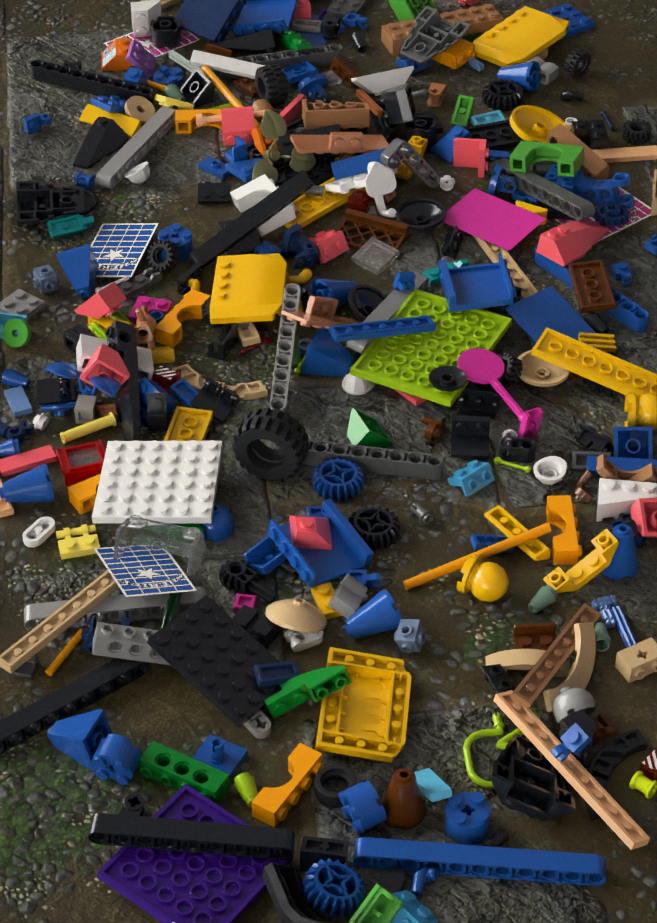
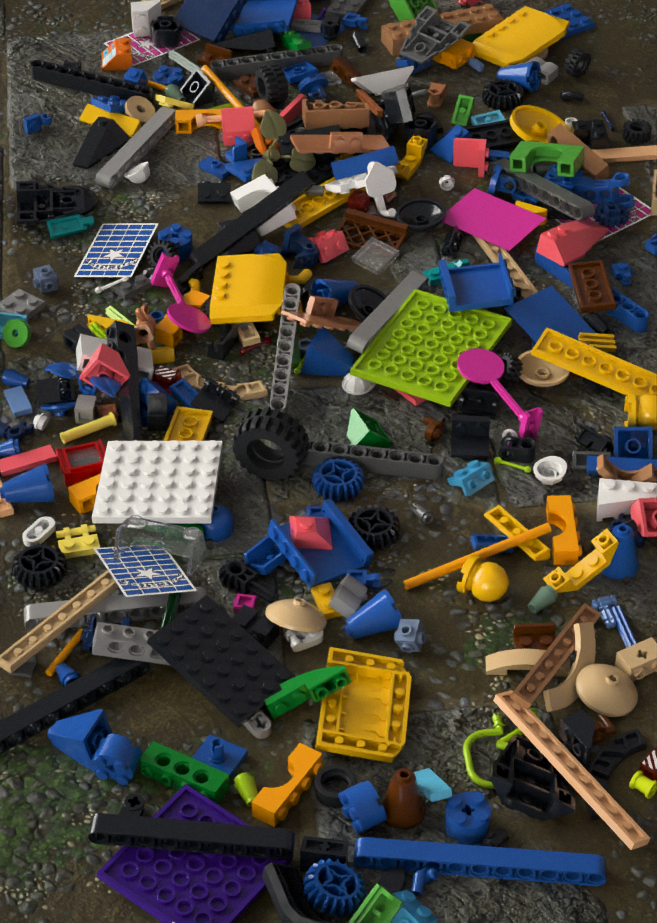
(39, 566): none -> black gear
(66, 674): none -> blue cone
(80, 269): blue slope -> none
(83, 179): blue bush -> none
(103, 302): coral slope -> none
(141, 58): medium lavender plate -> none
(153, 304): dark pink plate -> none
(180, 313): none -> dark pink piece
(224, 64): white tile -> none
(275, 673): dark blue tile -> none
(382, 328): blue tile -> none
(403, 155): dark grey beam -> none
(404, 281): blue tile -> none
(447, 378): black dish -> none
(497, 678): black hinge -> none
(571, 701): light grey cylinder -> none
(574, 741): plate -> none
(582, 494): reddish brown plate -> none
(602, 637): sand green cone -> none
(606, 690): none -> tan dish

